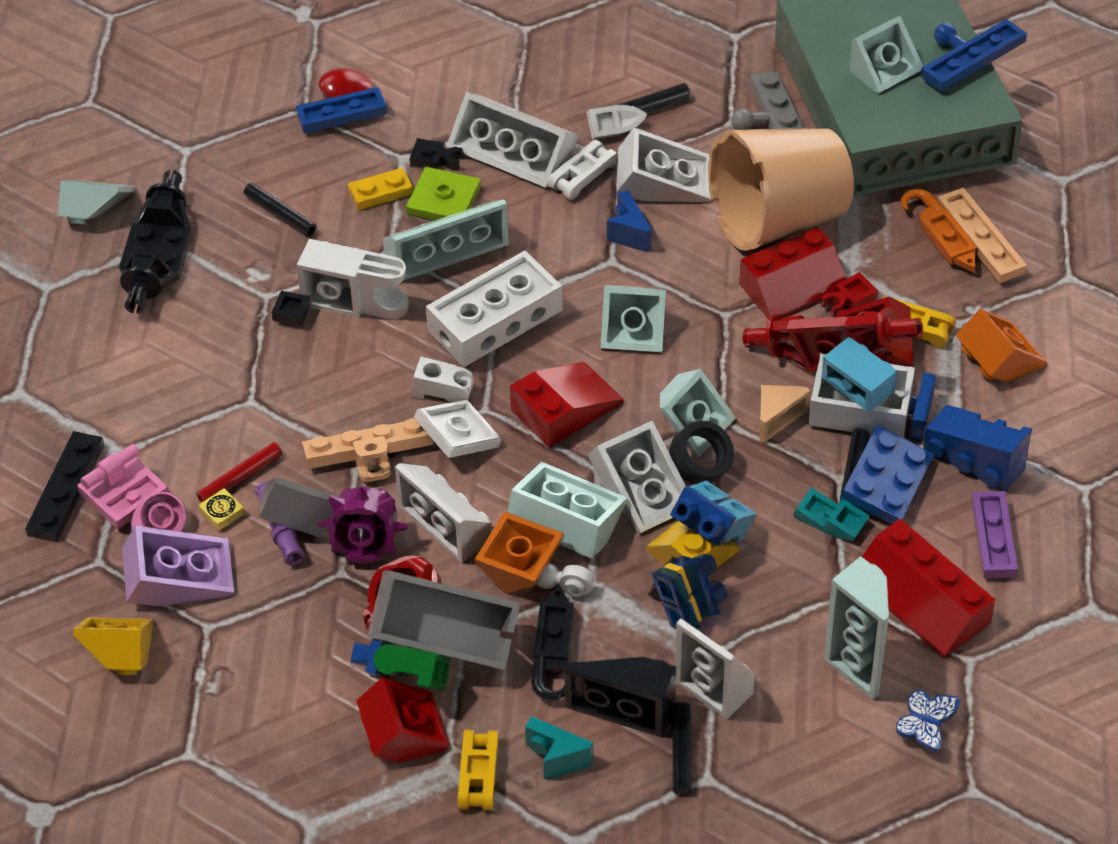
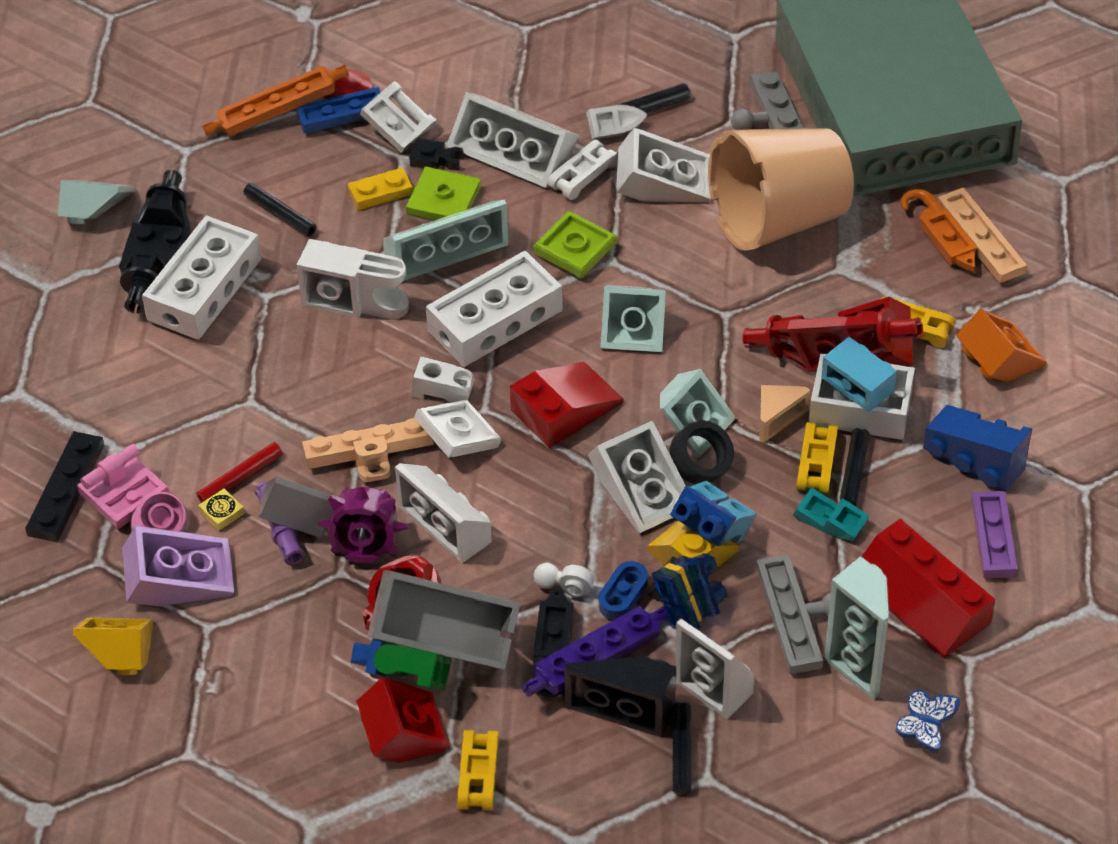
(201, 277): none -> white brick
(275, 100): none -> orange plate
(291, 308): black plate -> none
(393, 122): none -> white plate
(517, 552): orange slope -> none
(563, 749): teal slope -> none
(568, 505): light aqua slope -> none
(575, 244): none -> lime plate
(605, 643): none -> dark purple plate
(620, 592): none -> blue plate
(629, 225): blue slope -> none
(791, 273): red slope -> none
(791, 613): none -> light grey plate
(817, 456): none -> yellow plate
(851, 293): red plate -> none
(884, 56): light aqua slope -> none
(887, 475): blue plate -> none
(921, 405): blue plate -> none
(970, 55): blue plate -> none

